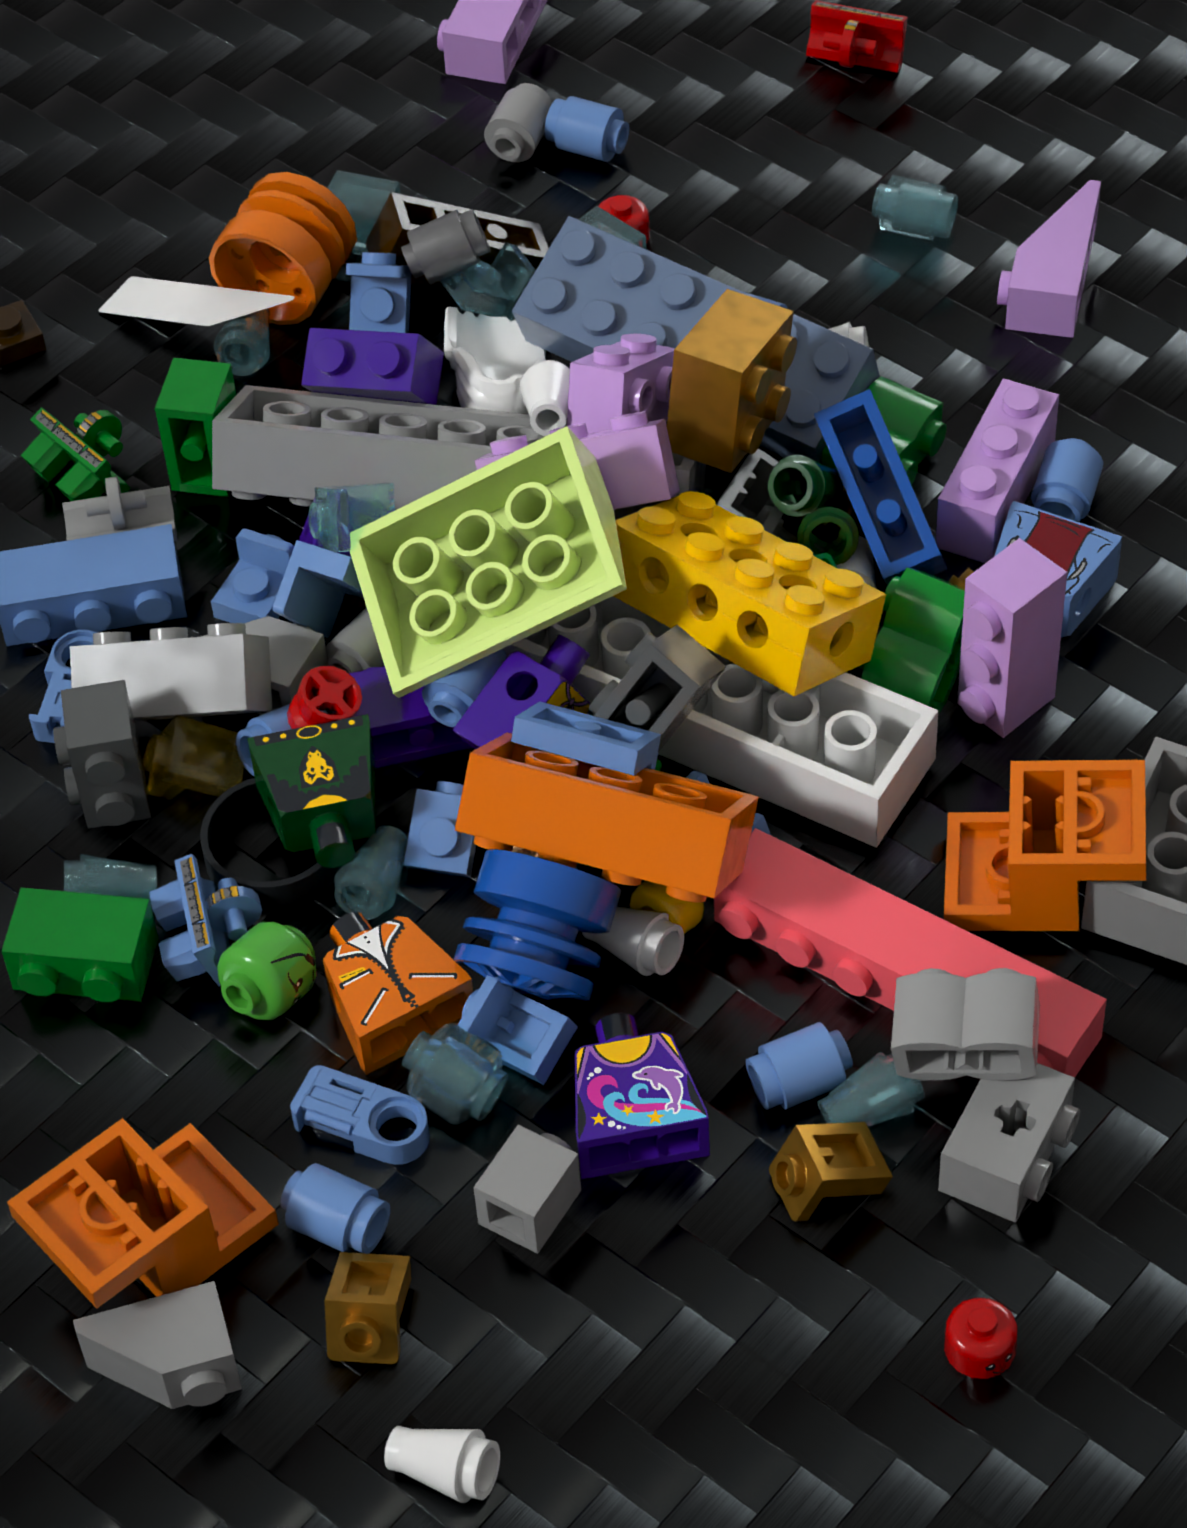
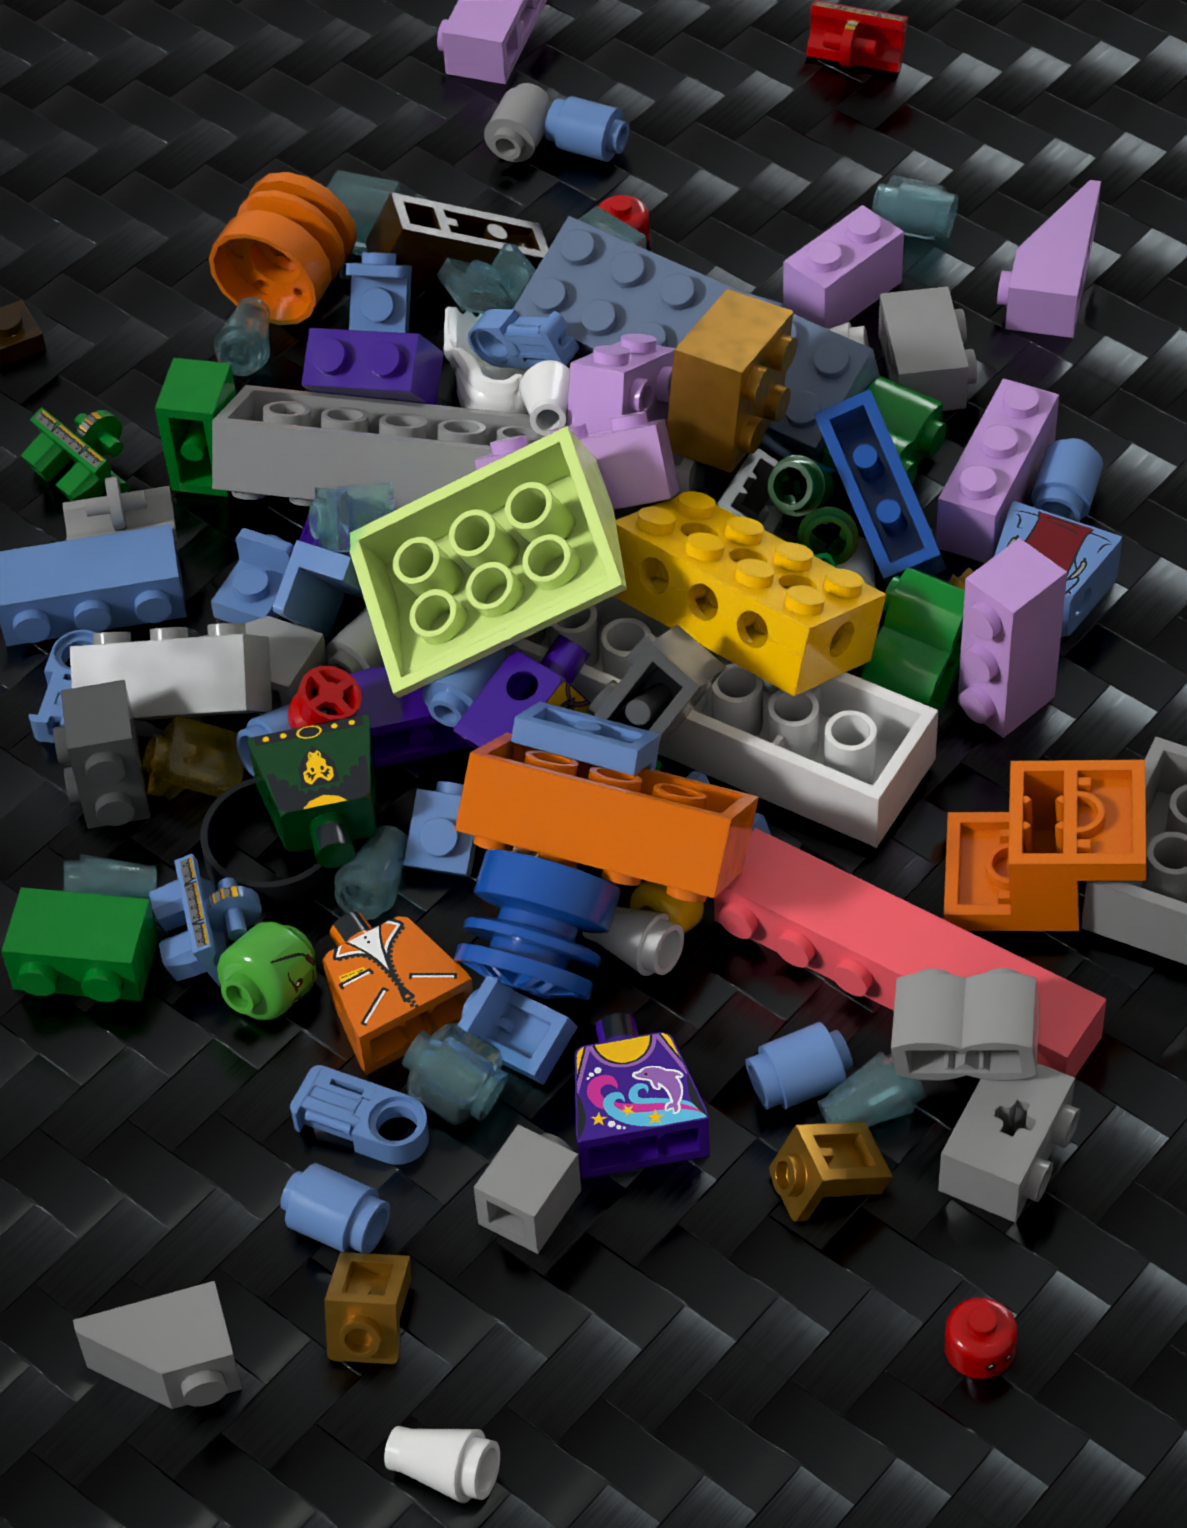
(142, 1213): orange bracket -> none
(187, 301): white sticker -> none
(445, 246): flat silver brick -> none
(521, 339): none -> medium blue piece
(844, 269): none -> lavender brick
(925, 346): none -> light grey brick

